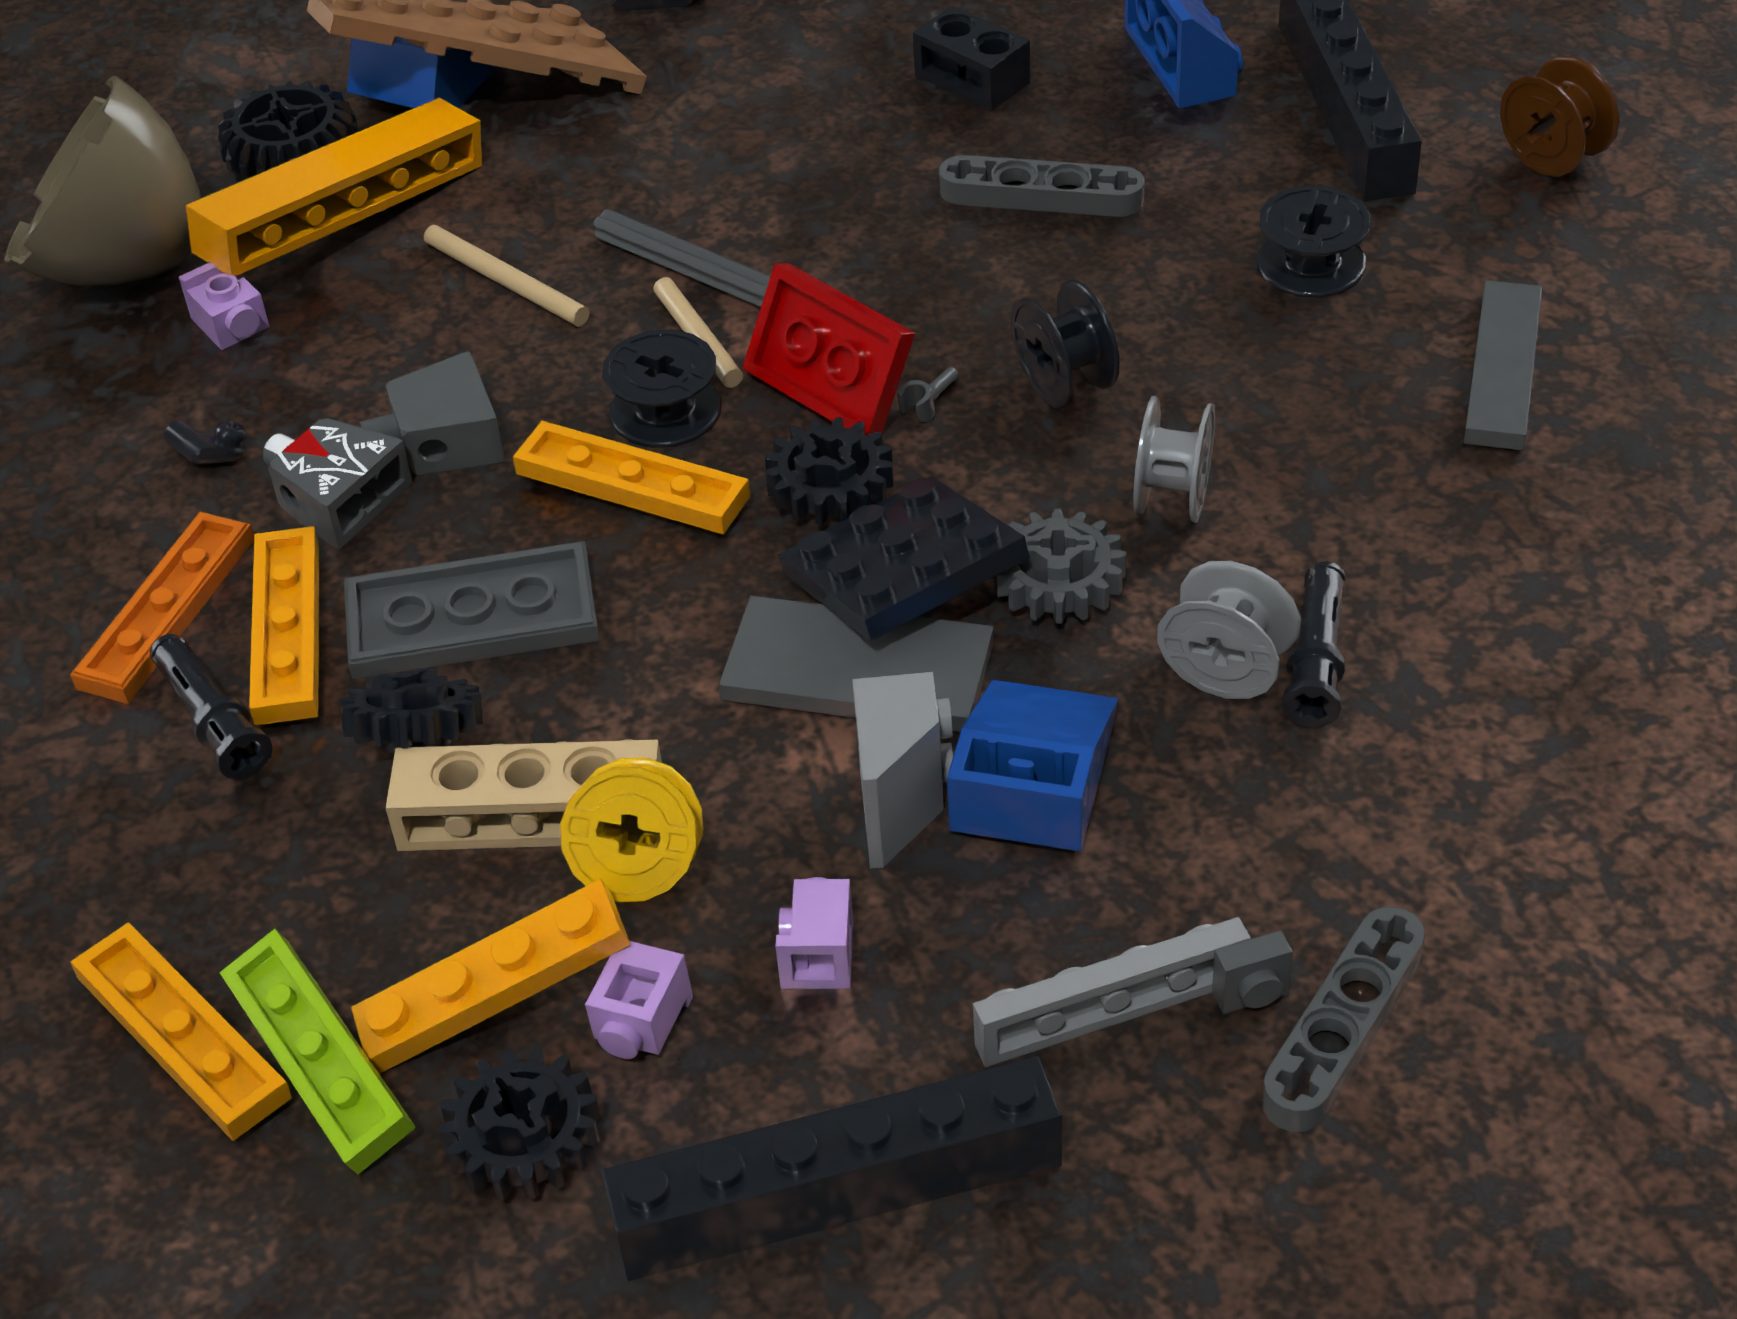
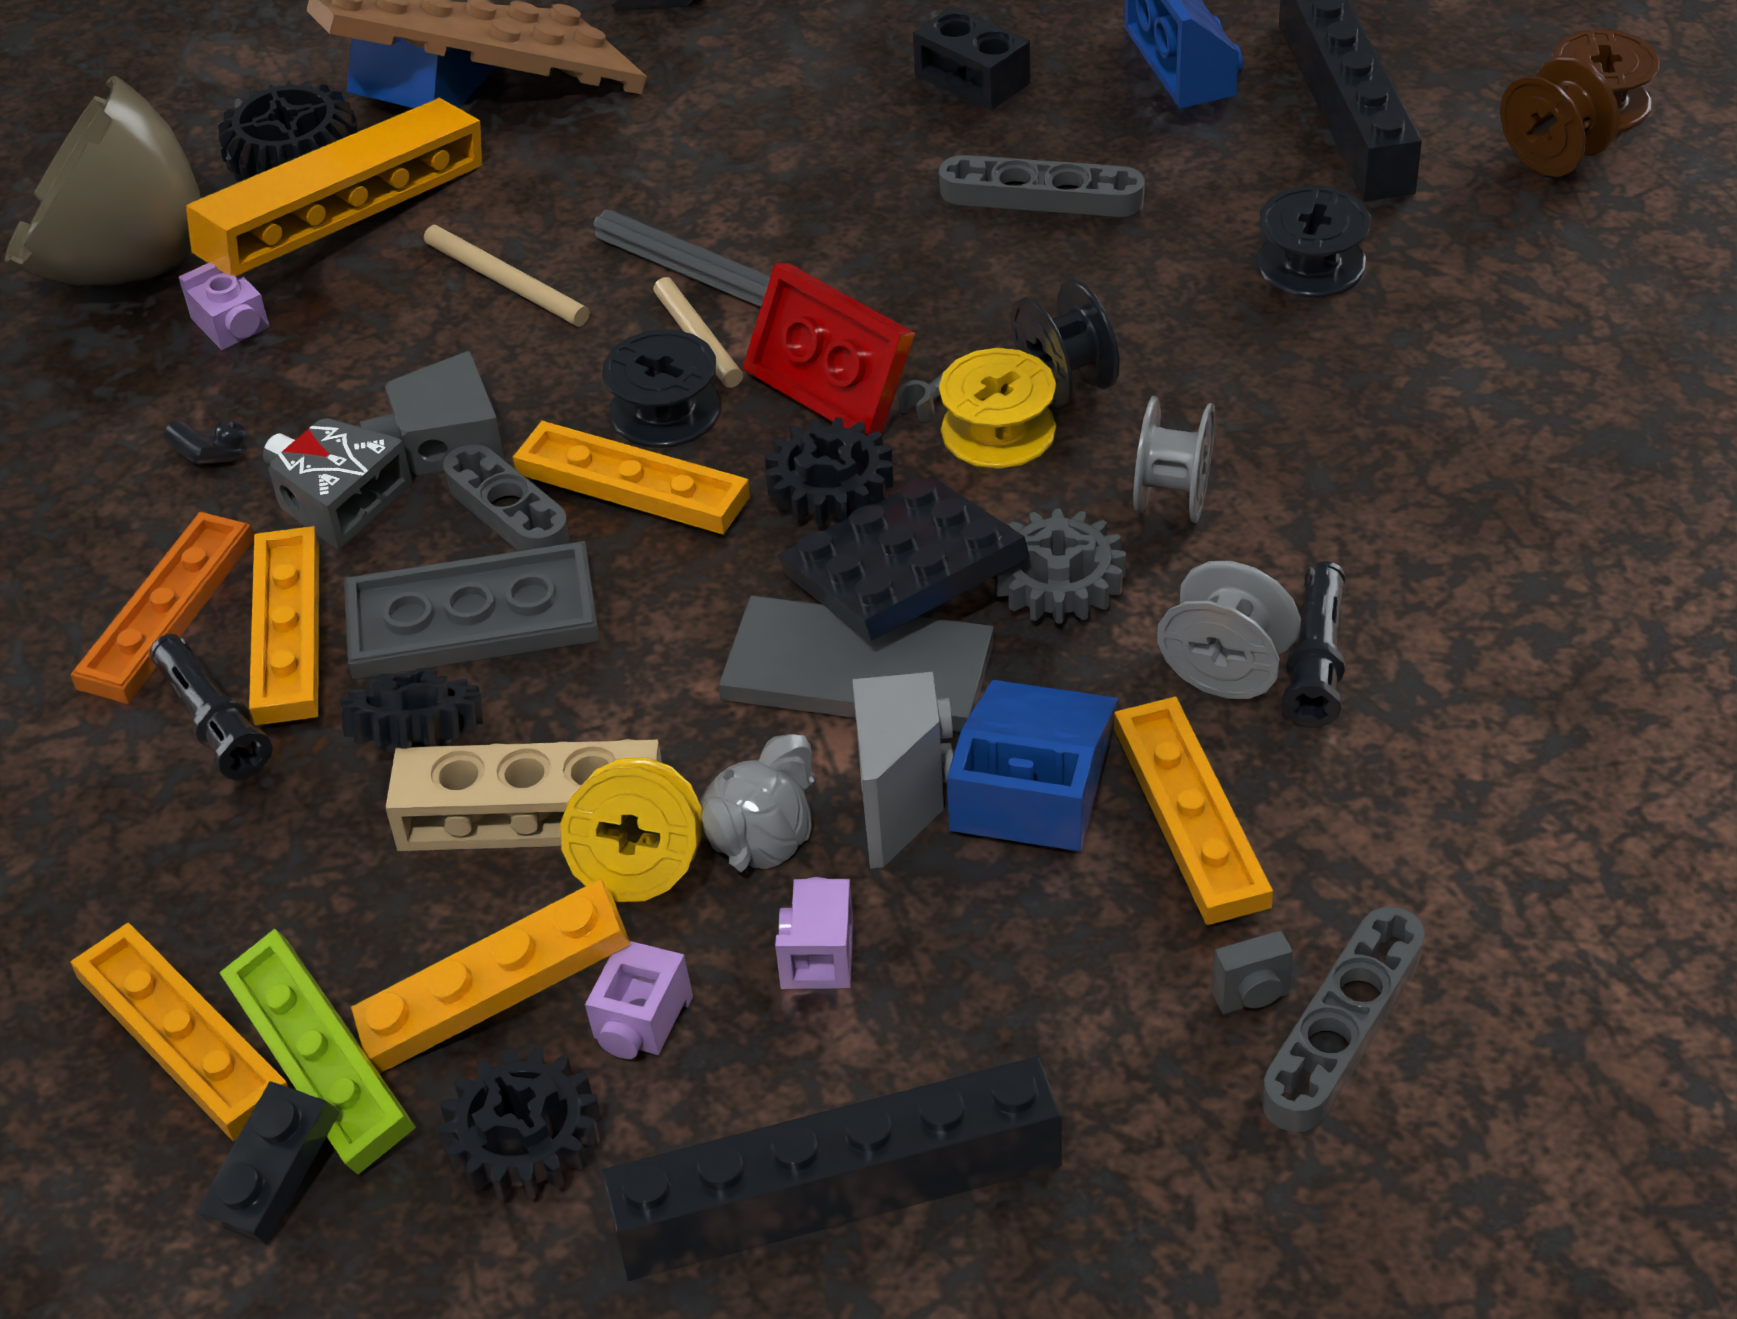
(268, 1162): none -> black plate
(502, 480): none -> dark grey beam
(761, 806): none -> light grey hair
(997, 408): none -> yellow piece
(1100, 993): light grey plate -> none
(1192, 811): none -> light orange plate
(1503, 365): dark grey tile -> none
(1625, 64): none -> reddish brown piece

